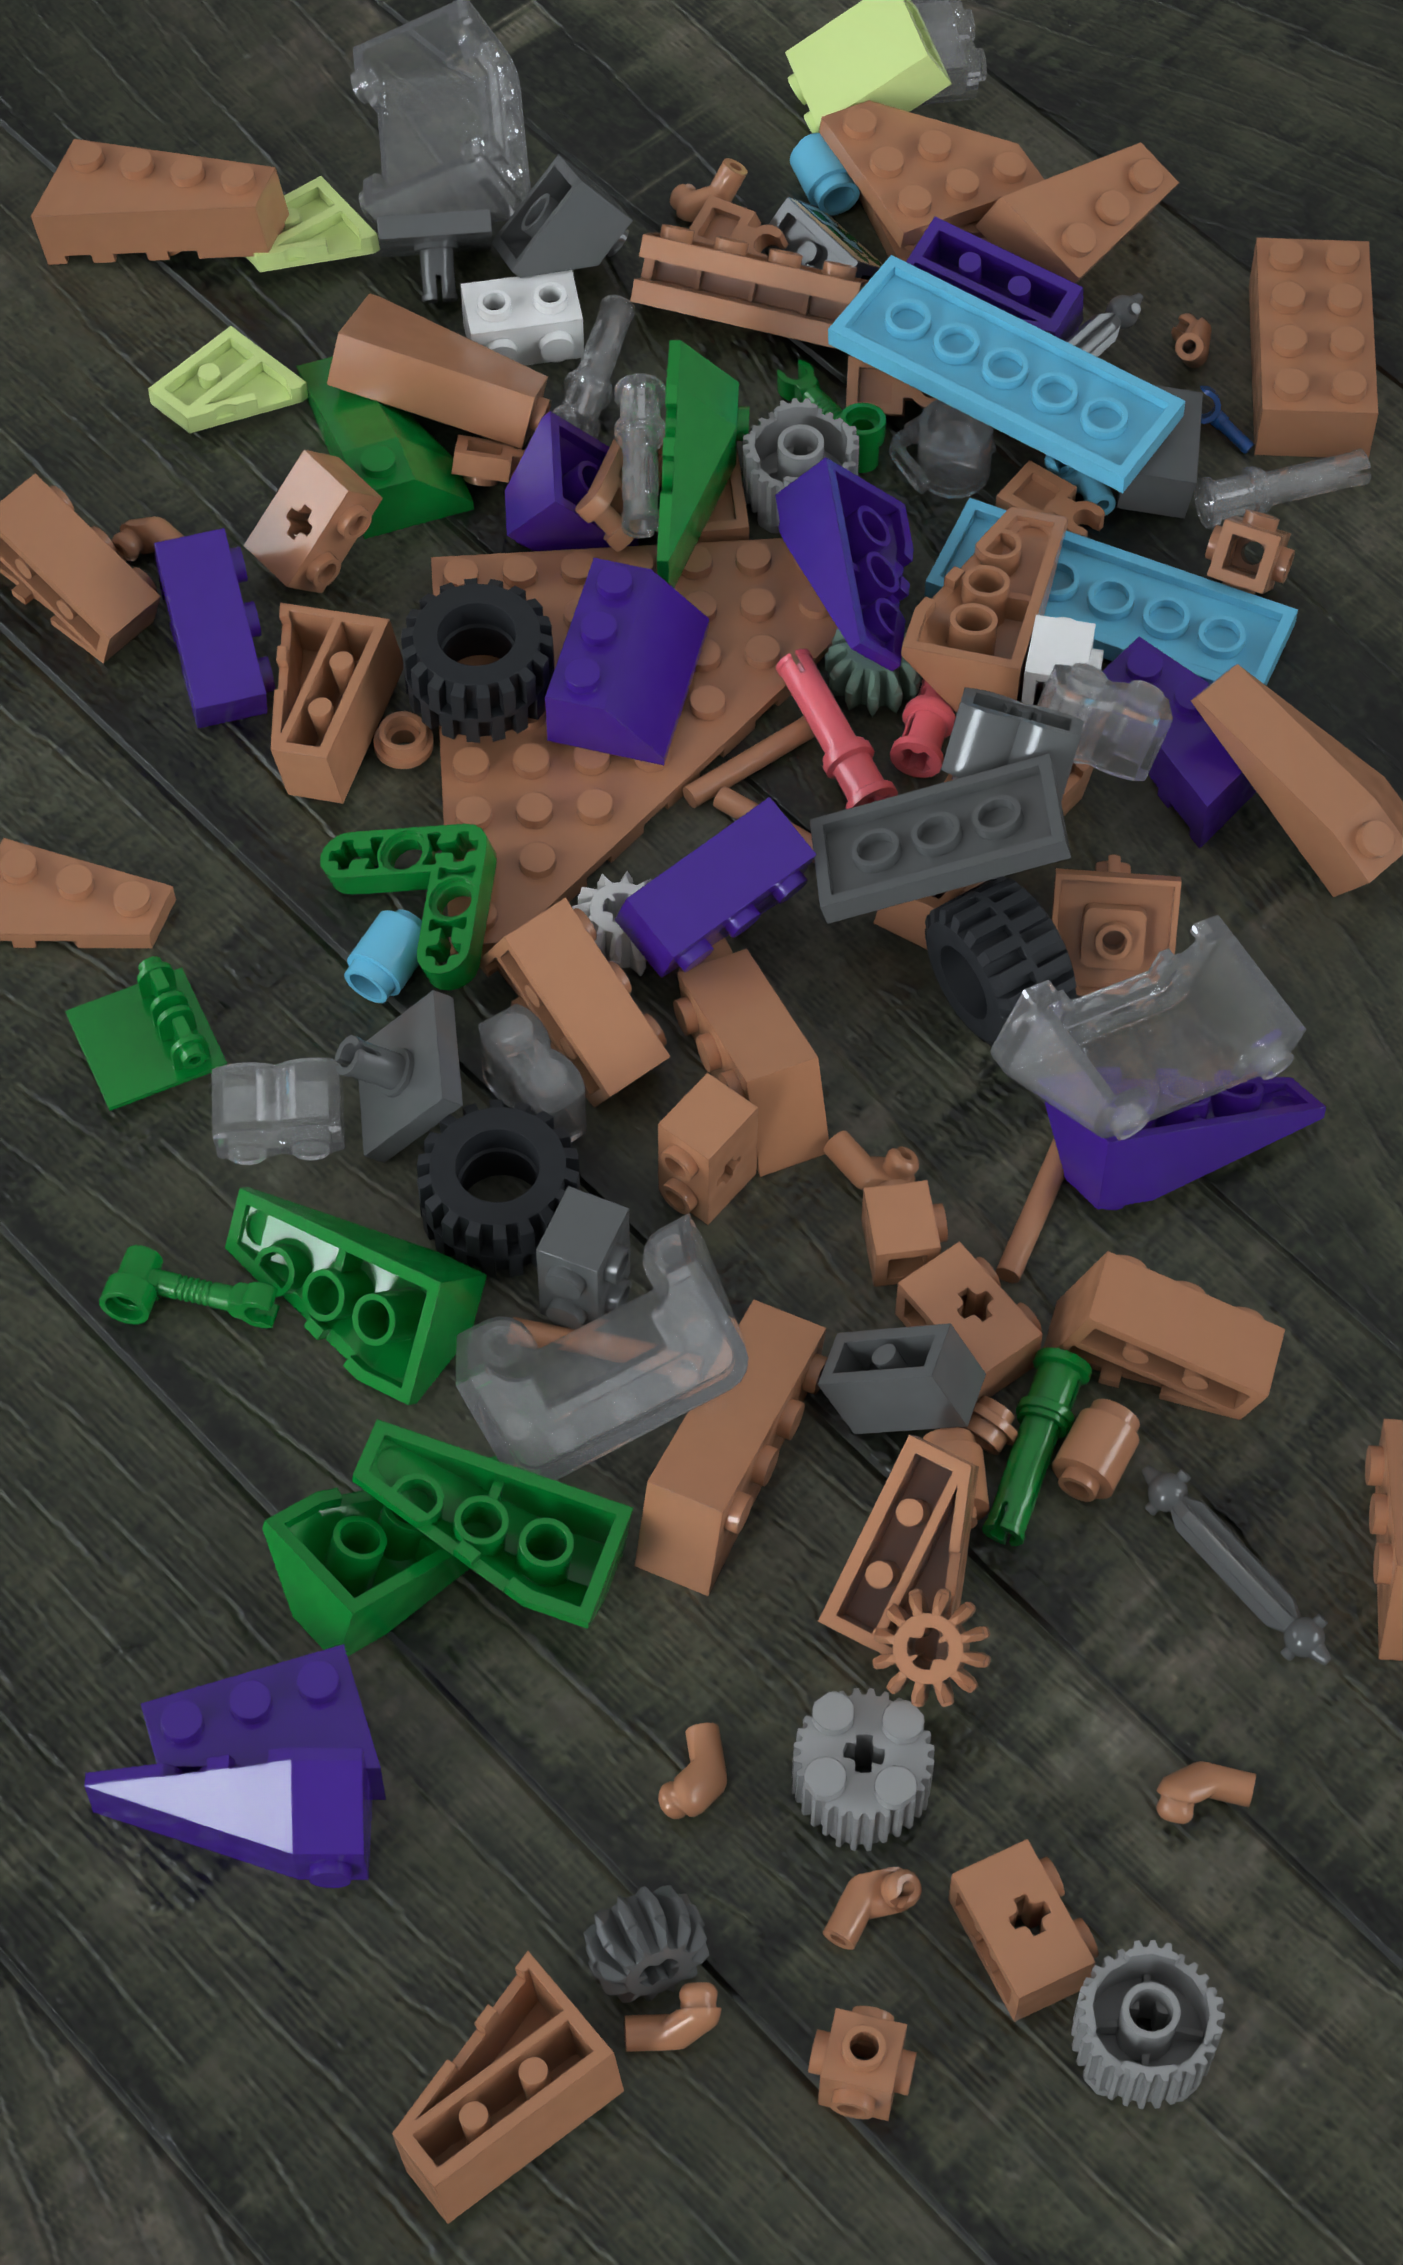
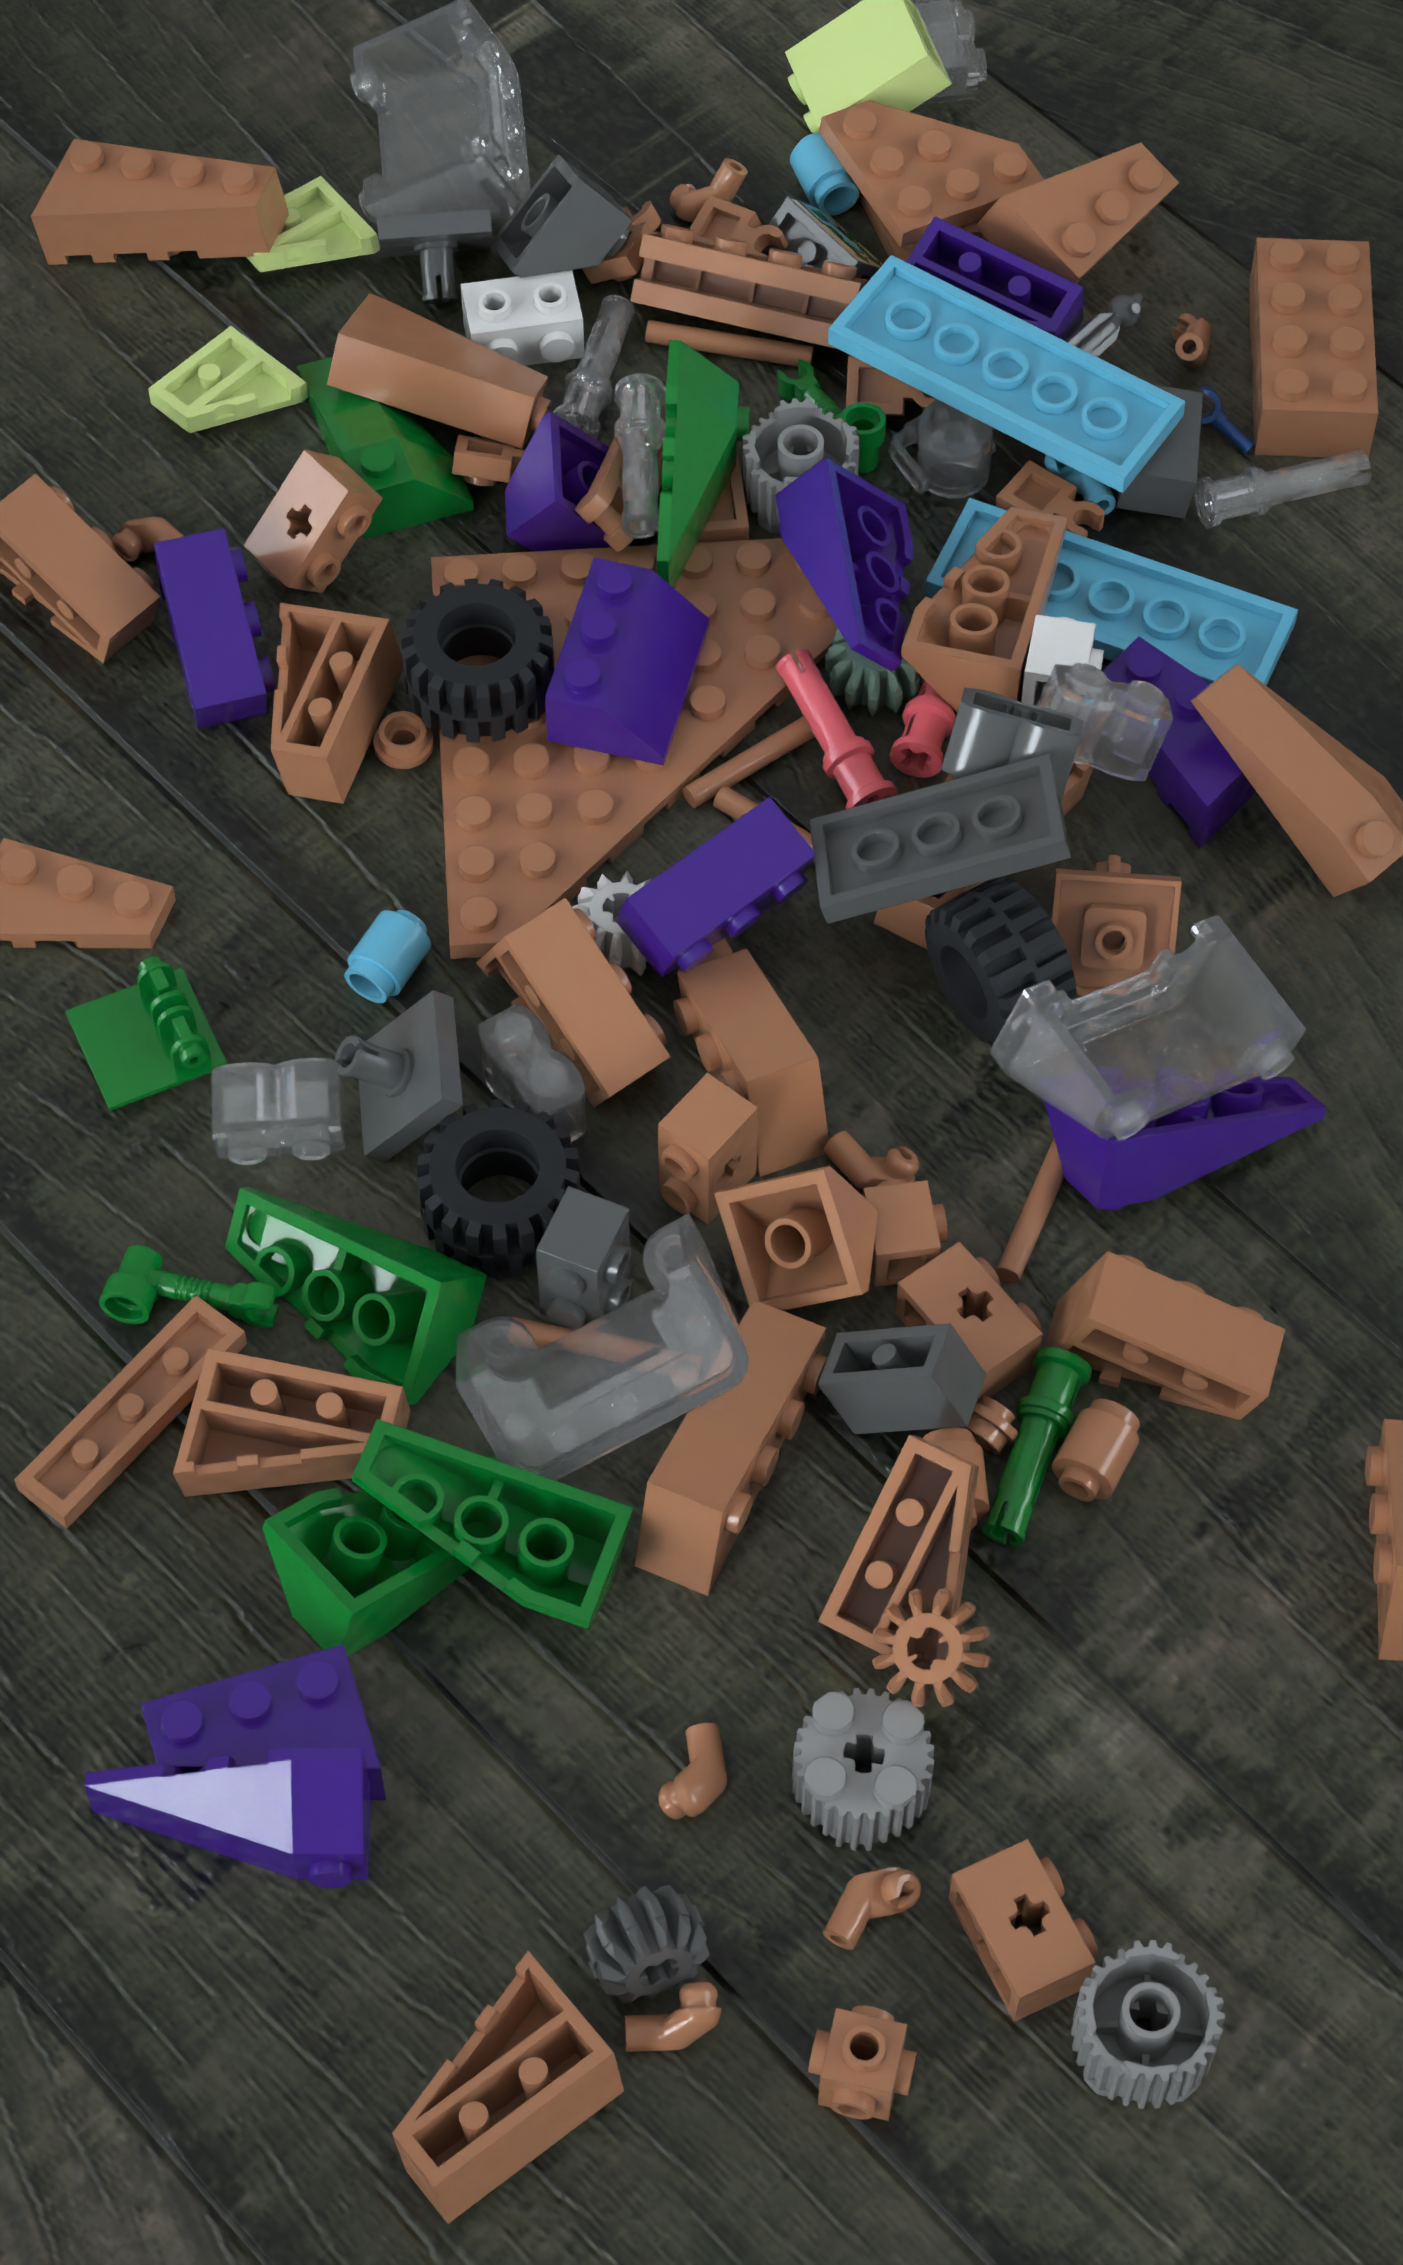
(127, 1413): none -> nougat plate
(278, 1424): none -> nougat wedge
(434, 872): green beam -> none
(626, 261): none -> nougat plate
(729, 343): none -> nougat bar
(800, 1238): none -> nougat slope
(1199, 1782): nougat arm -> none
(1228, 557): nougat brick -> none
(1236, 1565): dark grey wheel -> none

